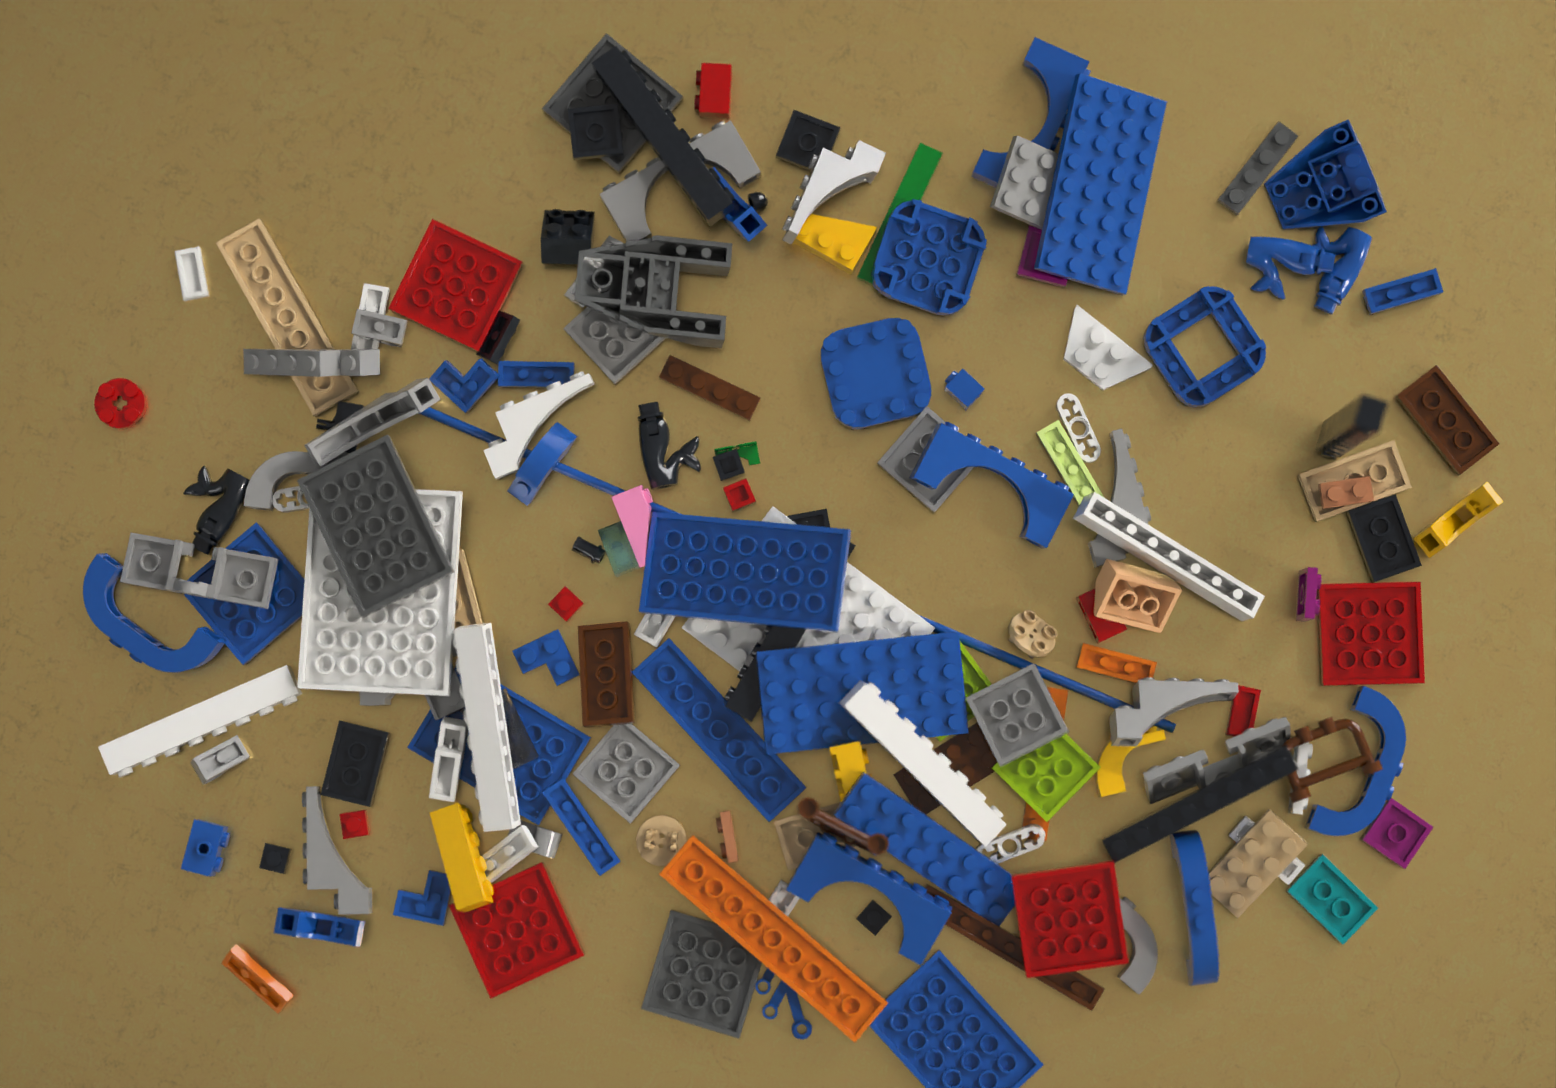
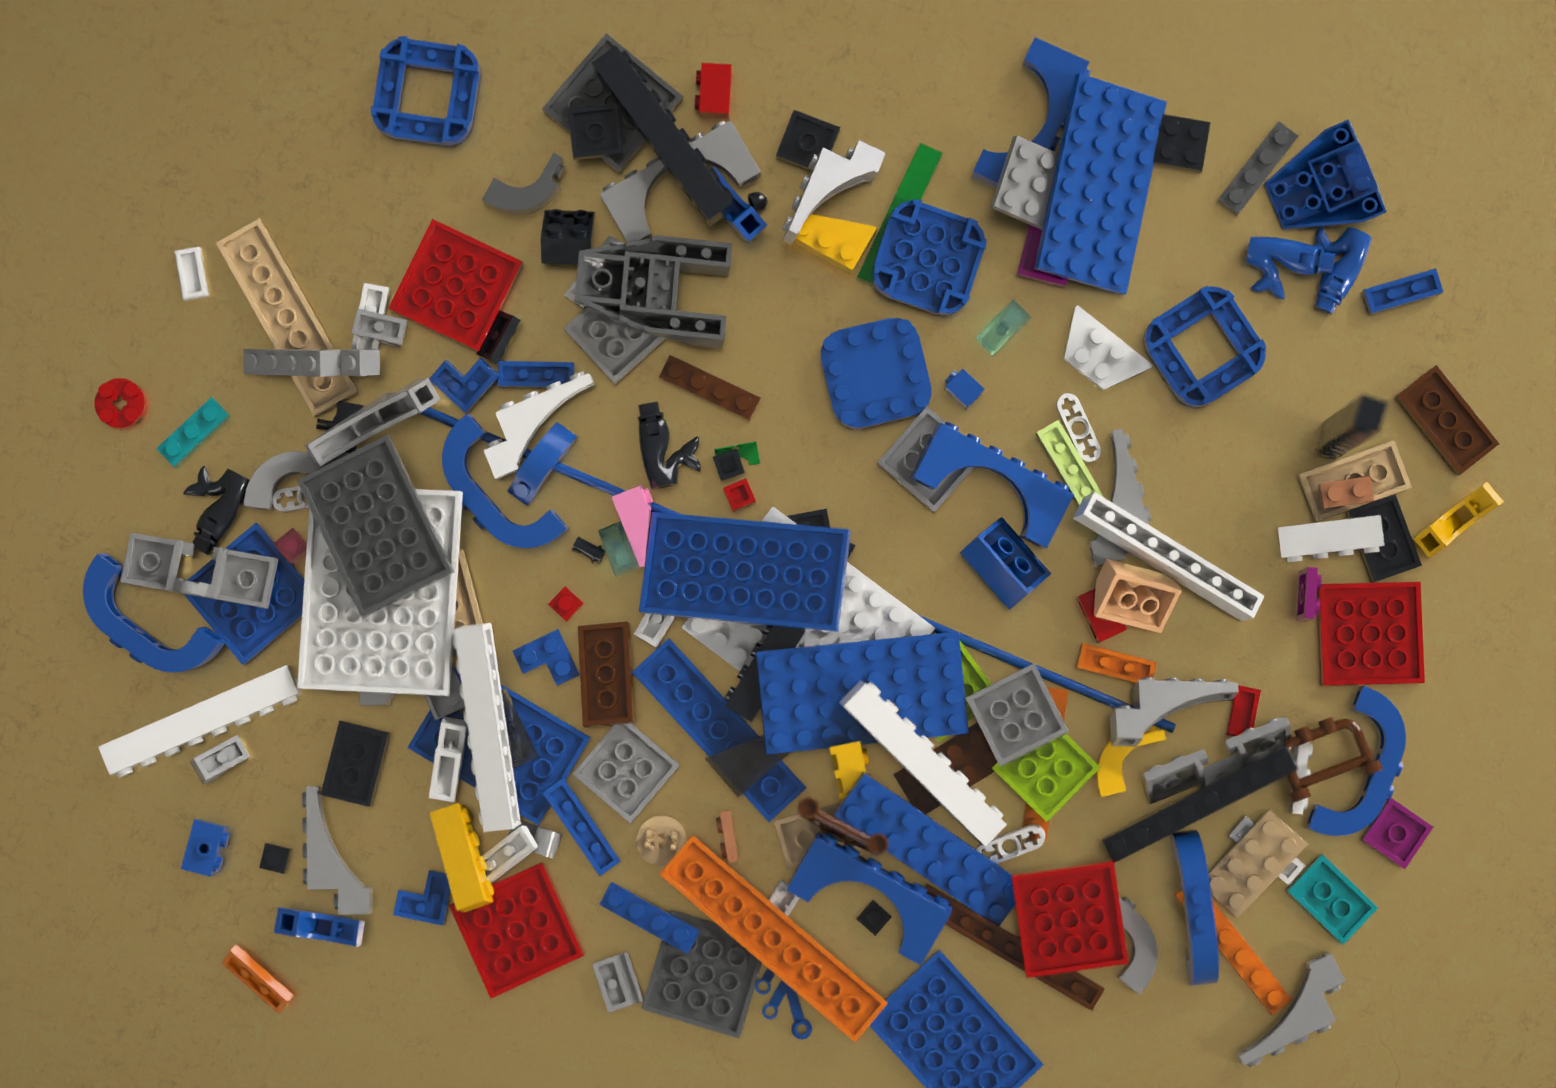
(193, 432): none -> teal plate
(292, 546): none -> clear pink brick
(354, 824): red plate -> none
(433, 56): none -> blue plate
(487, 514): none -> blue arch
(526, 199): none -> dark grey arch
(617, 982): none -> light grey plate
(649, 917): none -> blue plate
(744, 764): none -> clear smoke wing
(1003, 327): none -> clear light blue slope
(1005, 563): none -> blue slope
(1032, 634): tan plate -> none
(1181, 143): none -> black plate
(1247, 963): none -> orange plate
(1305, 1014): none -> light grey arch
(1331, 536): none -> white brick

